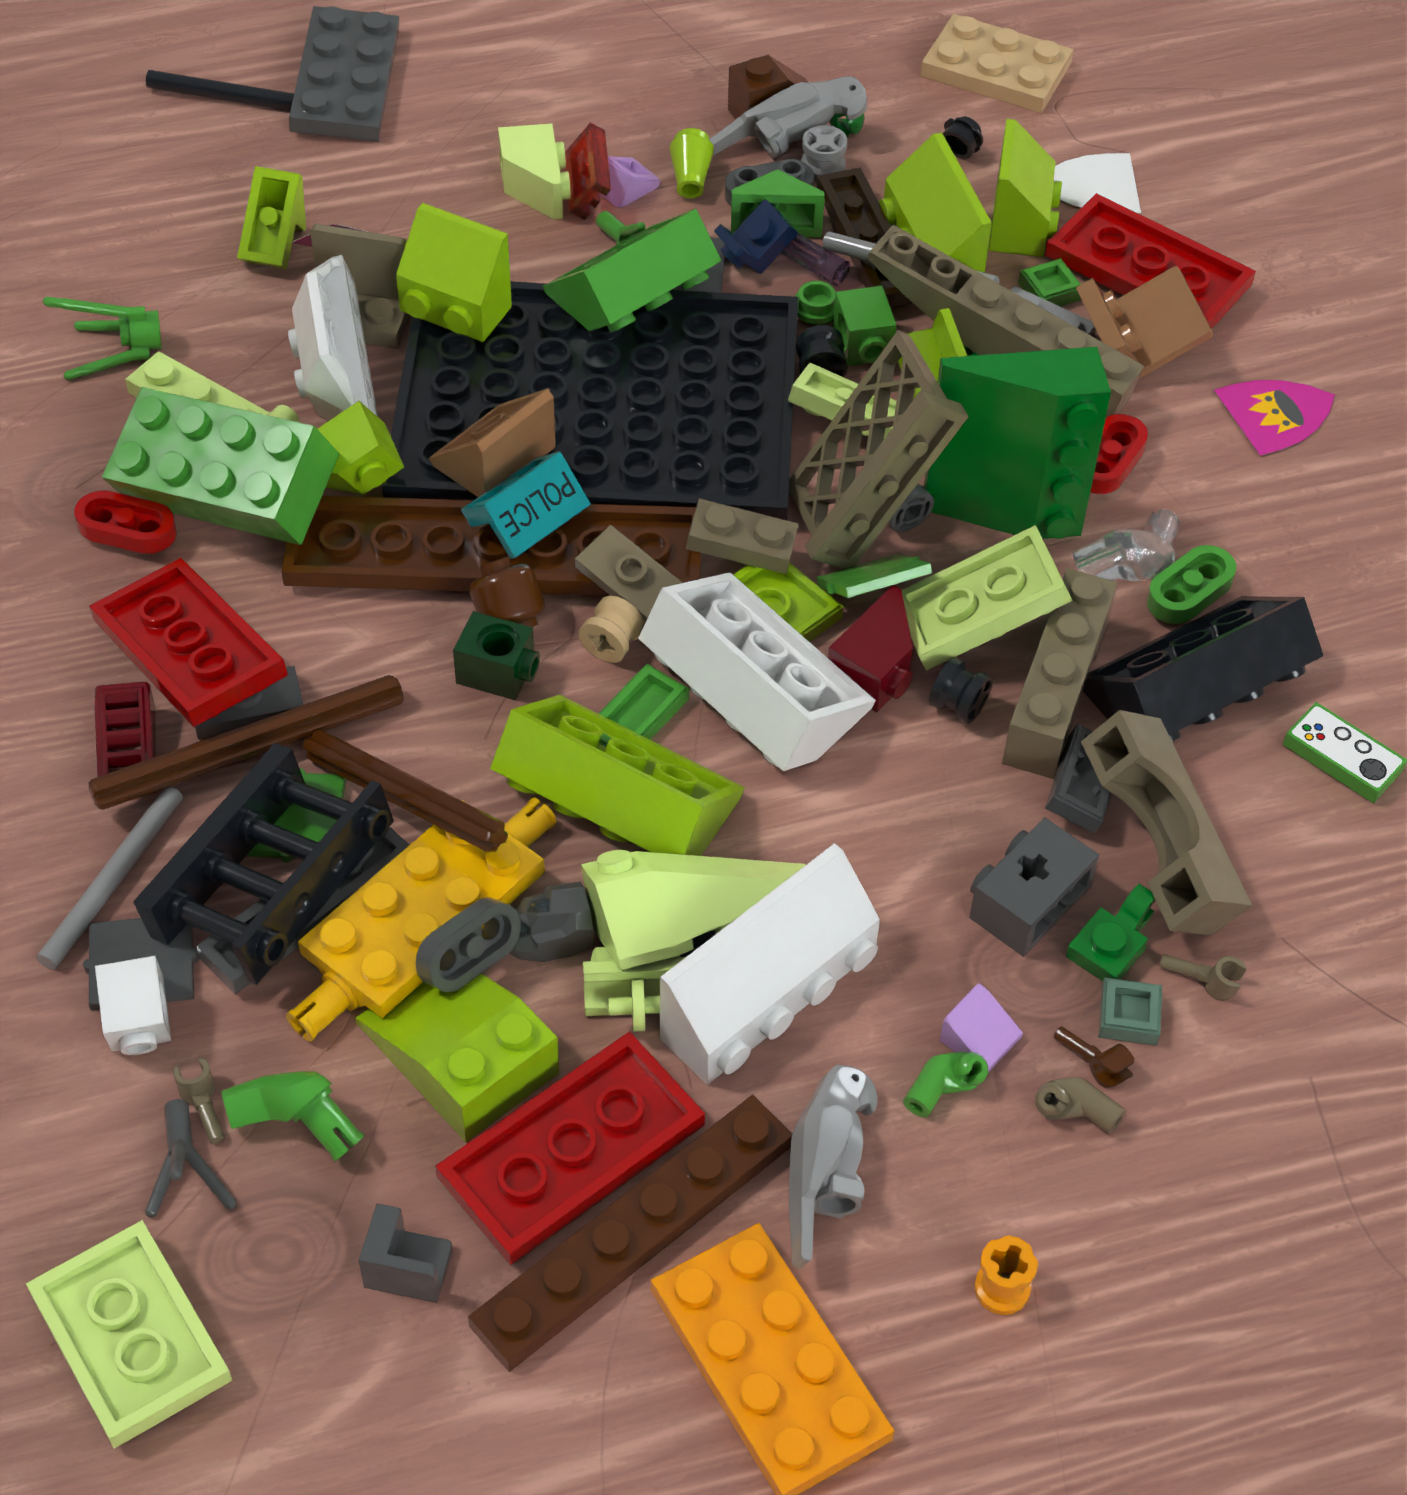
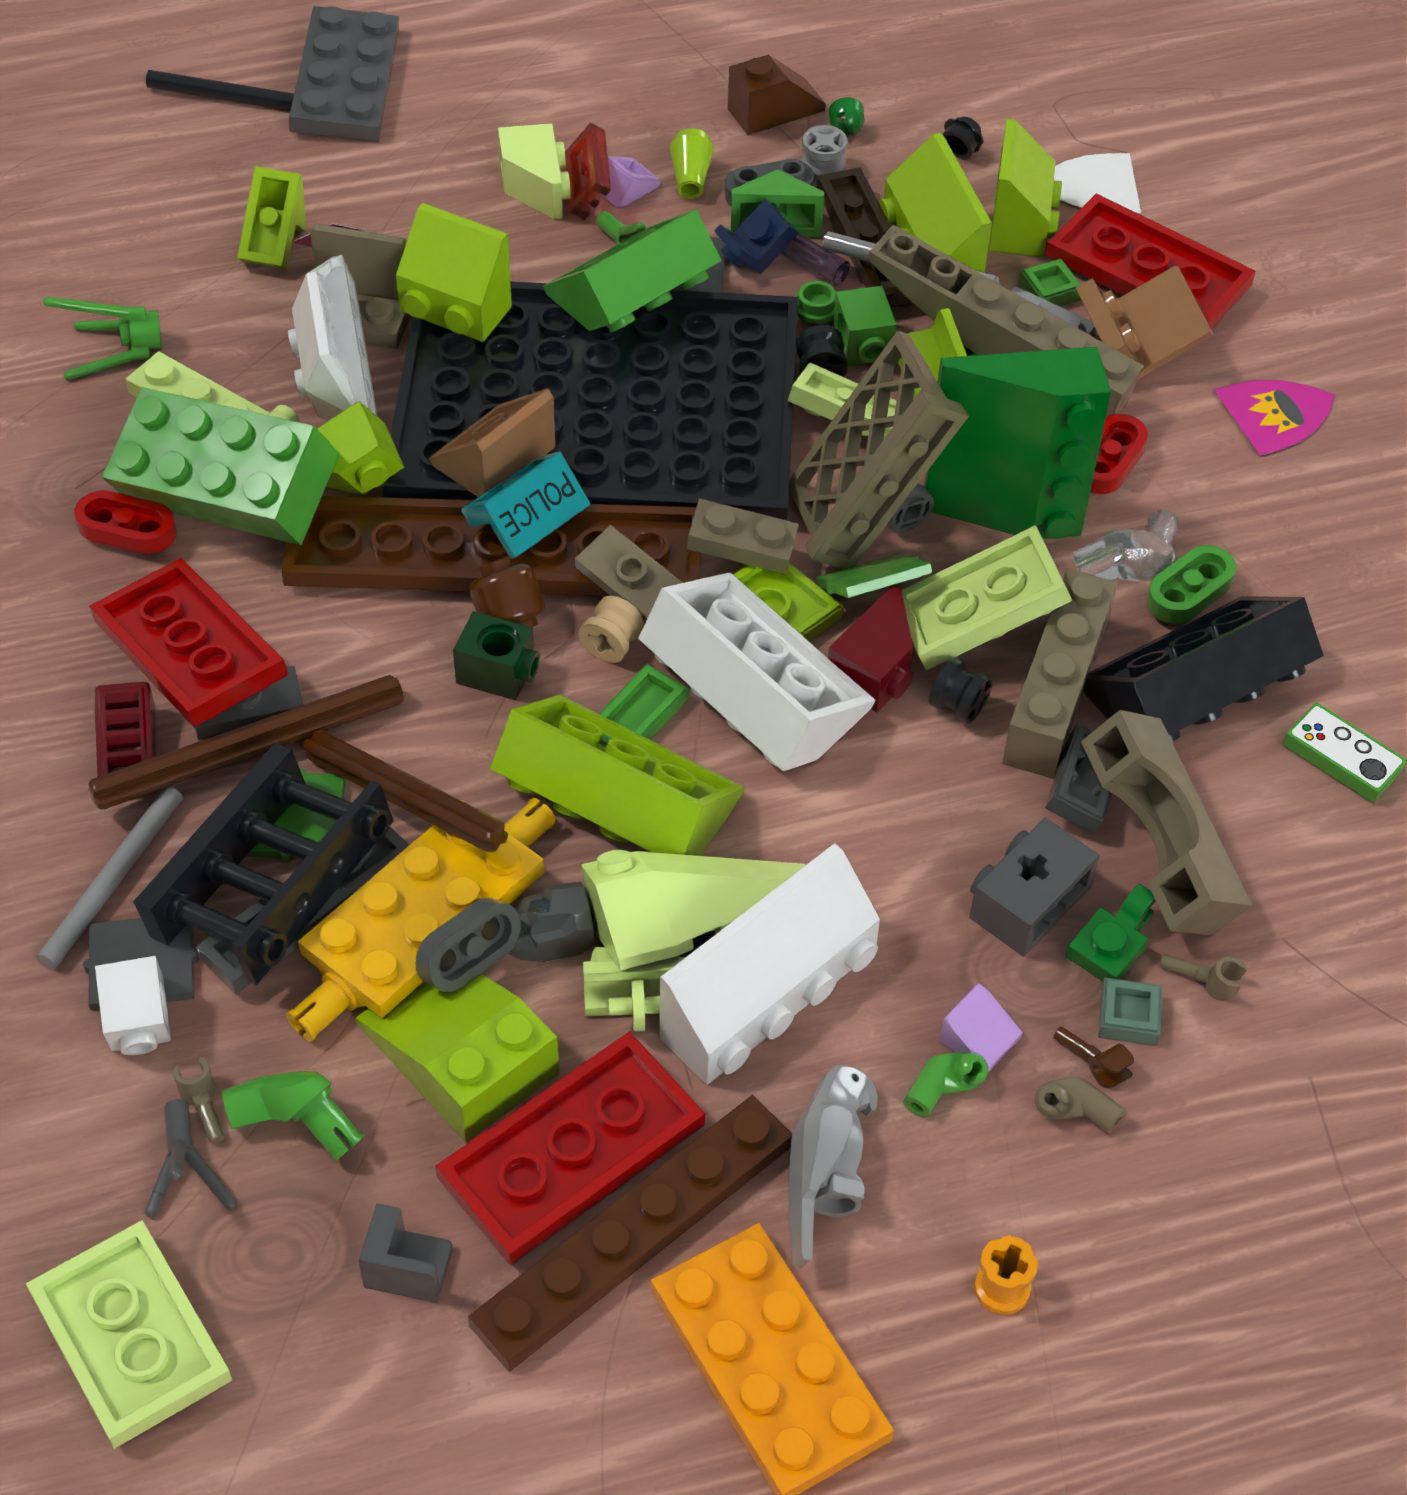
(794, 111): light grey animal -> none
(997, 62): tan plate -> none

